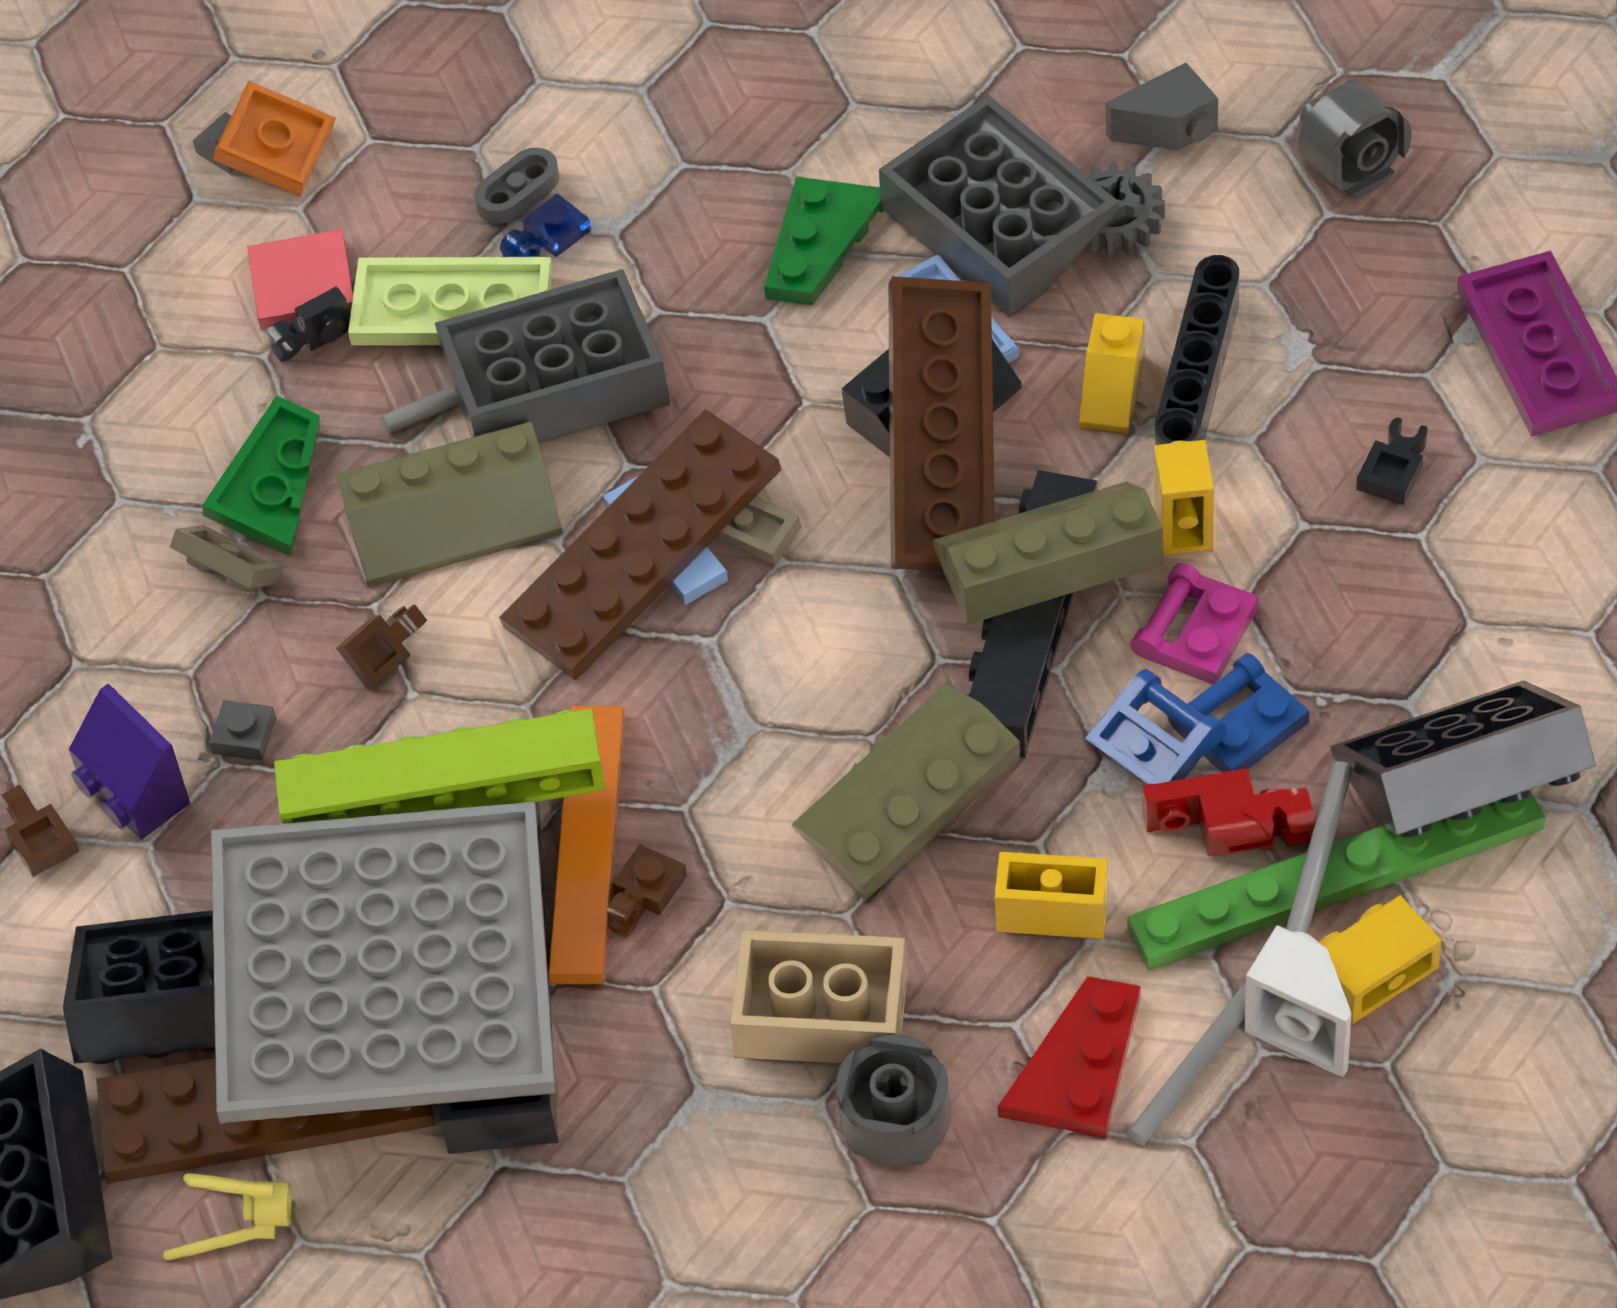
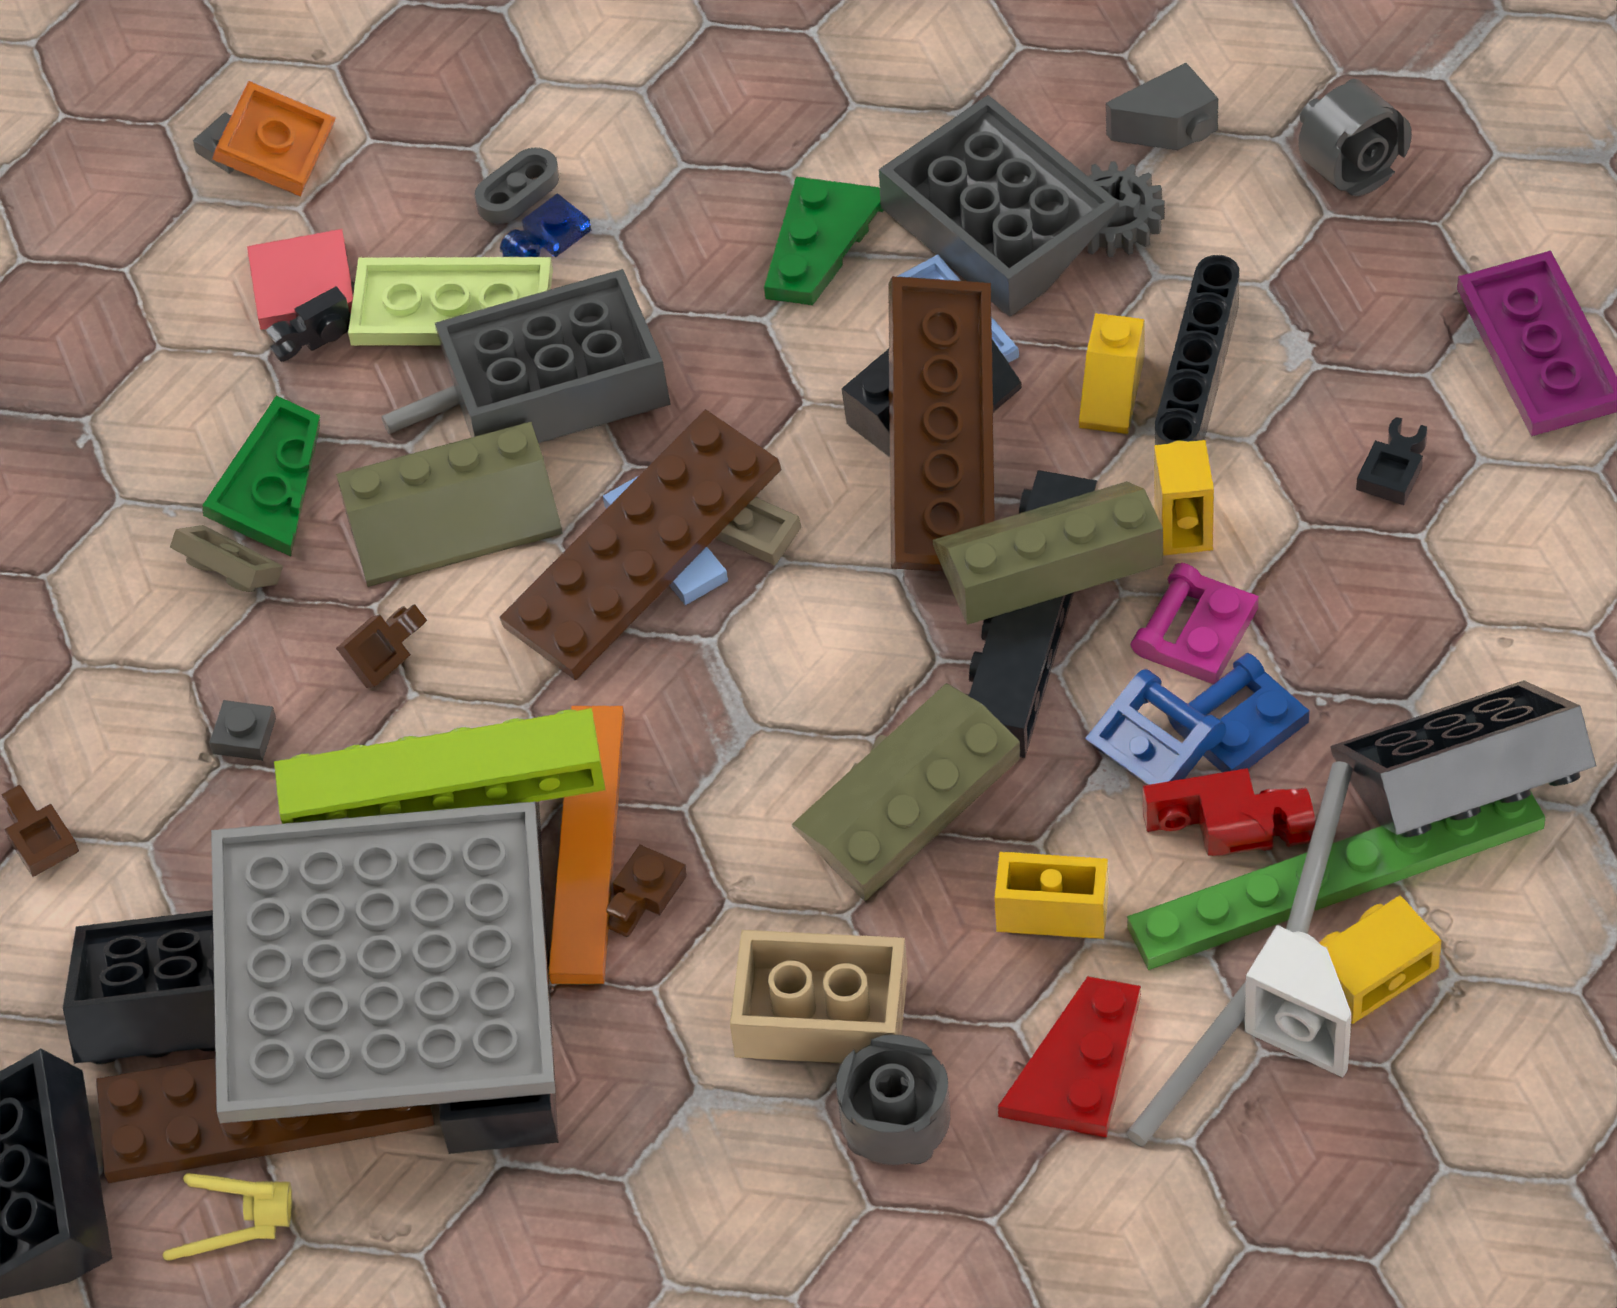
(127, 765): dark purple slope -> none

